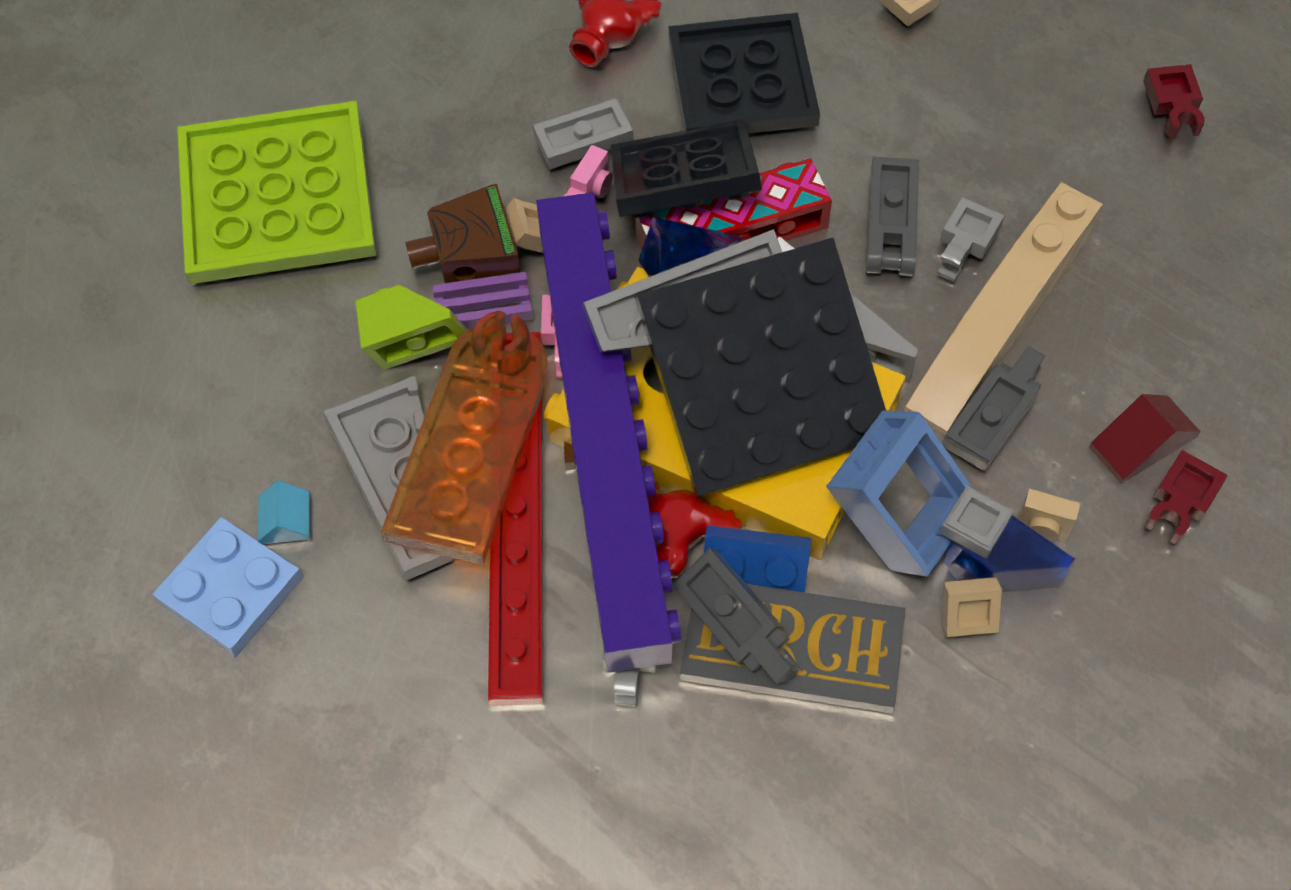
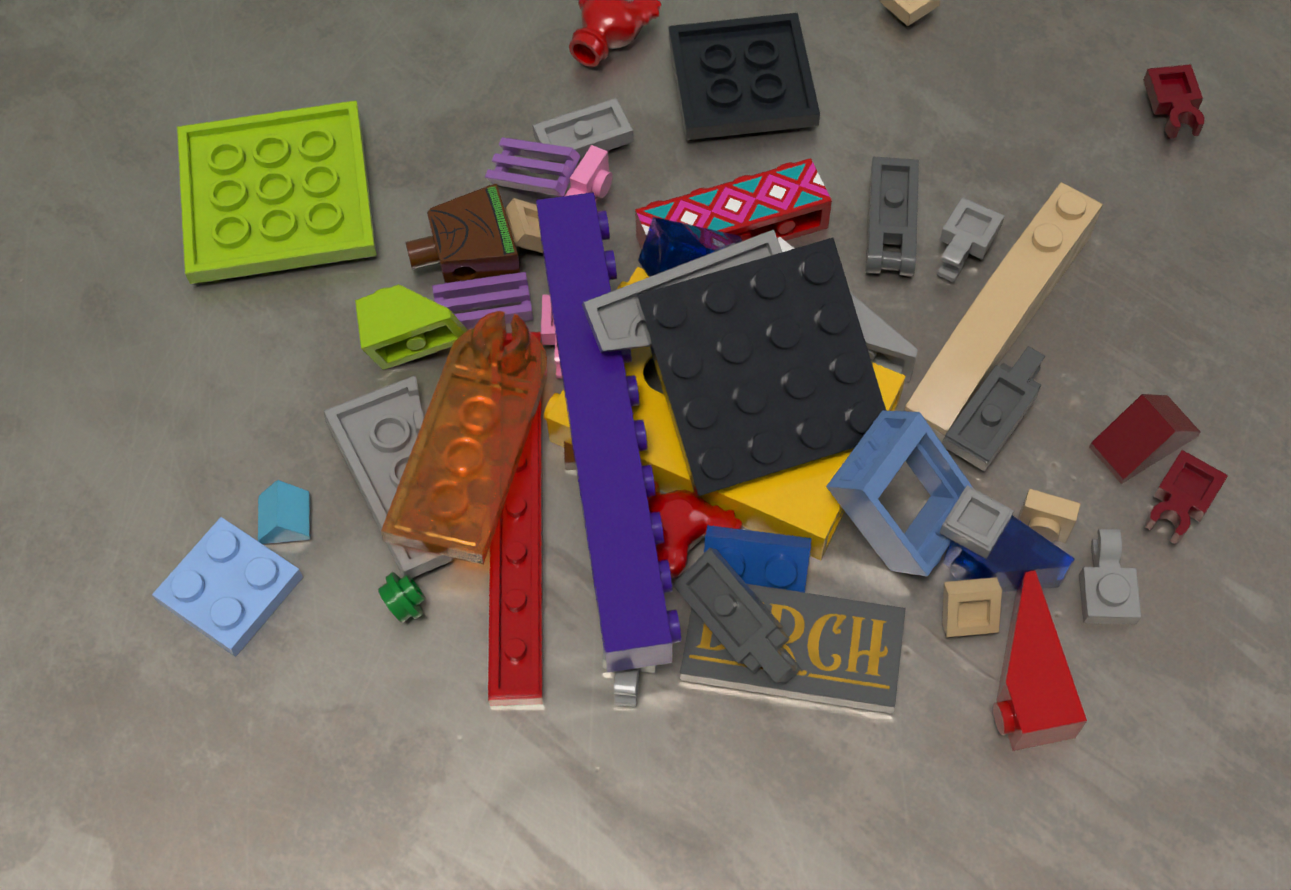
(402, 597): none -> green plate
(533, 150): none -> medium lavender tile
(684, 169): black plate -> none
(1036, 689): none -> red slope
(1107, 589): none -> light grey plate

